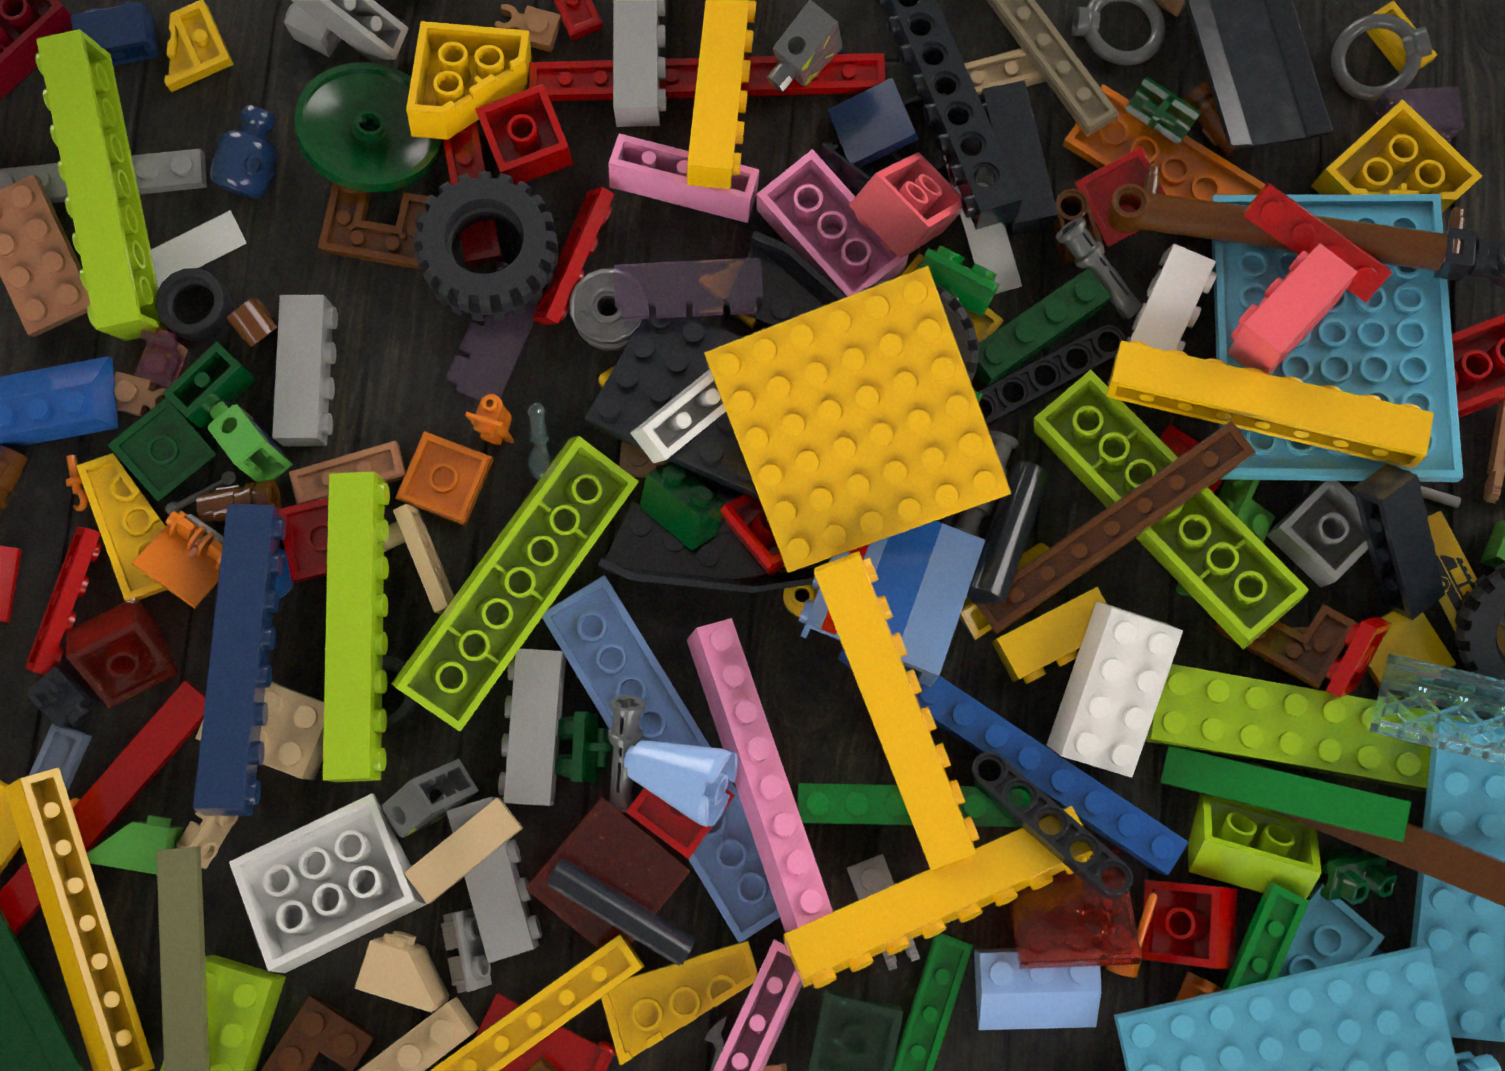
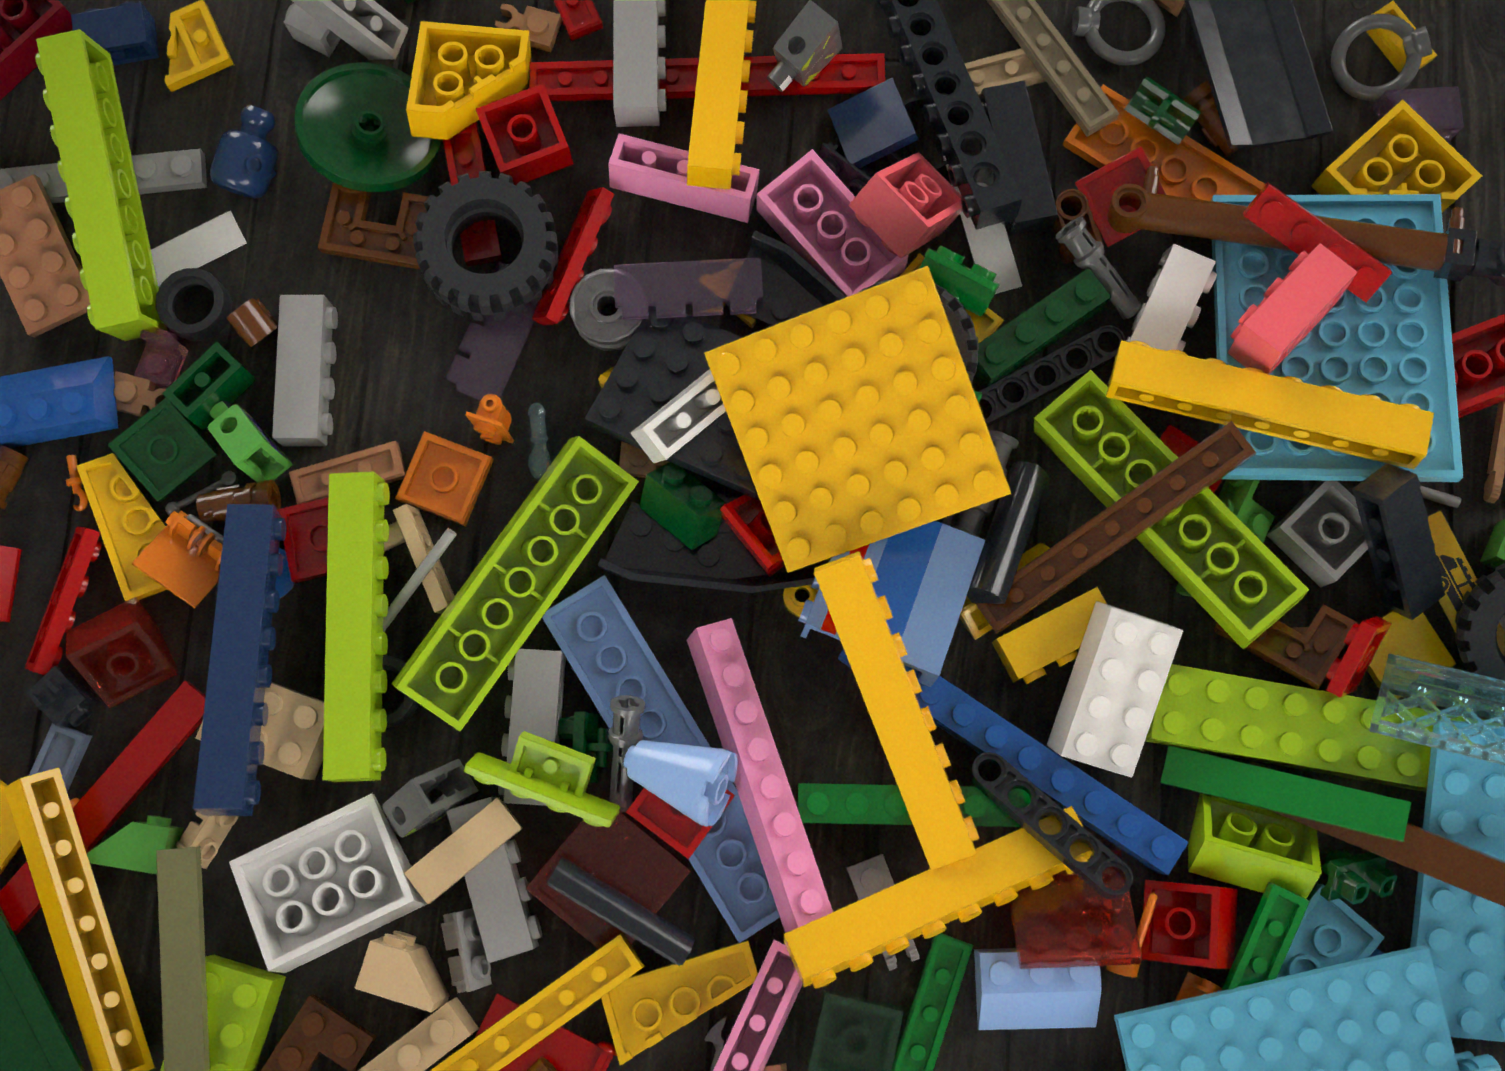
(418, 576): none -> light grey axle
(548, 775): none -> lime bracket

